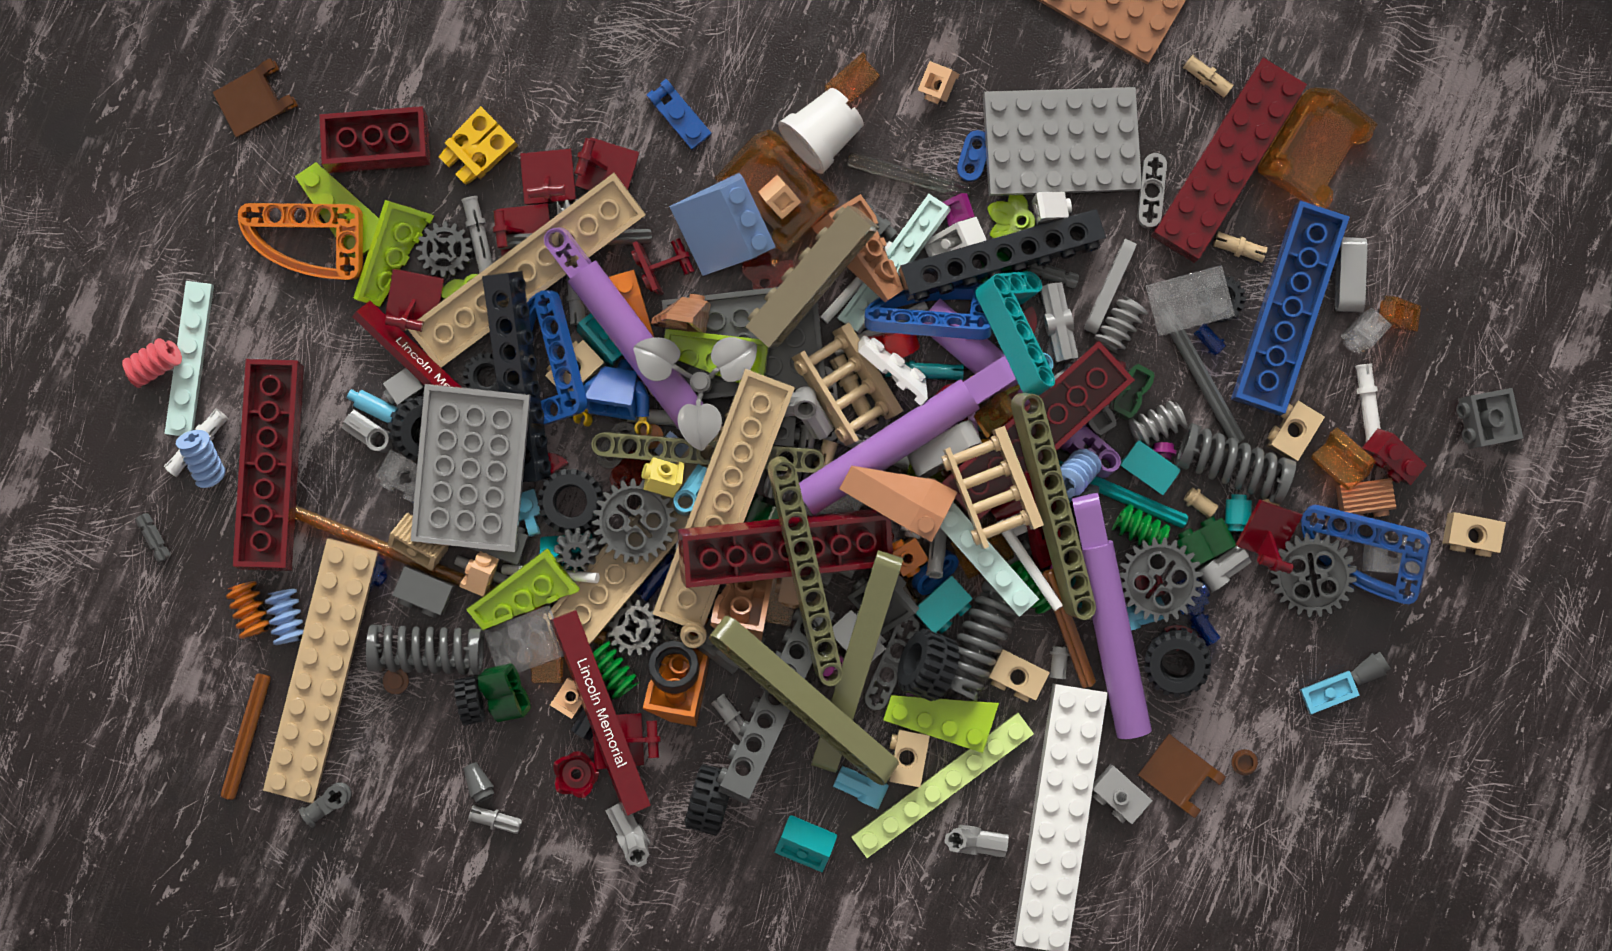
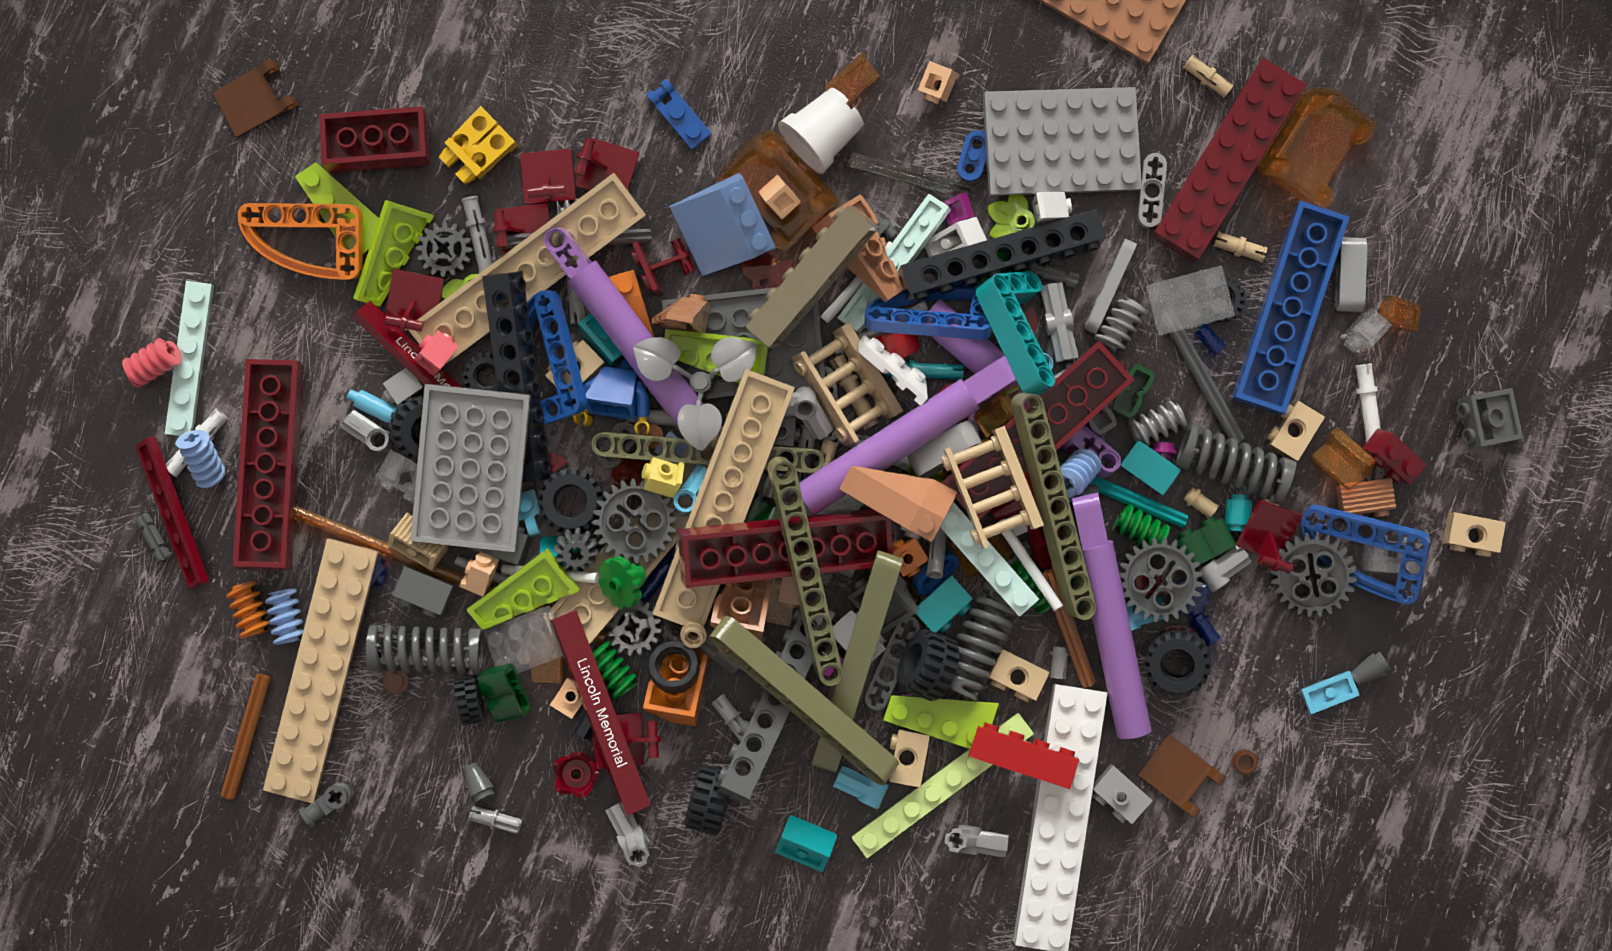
(171, 513): none -> dark red tile
(435, 351): none -> coral brick
(621, 581): none -> green plant
(1024, 756): none -> red brick

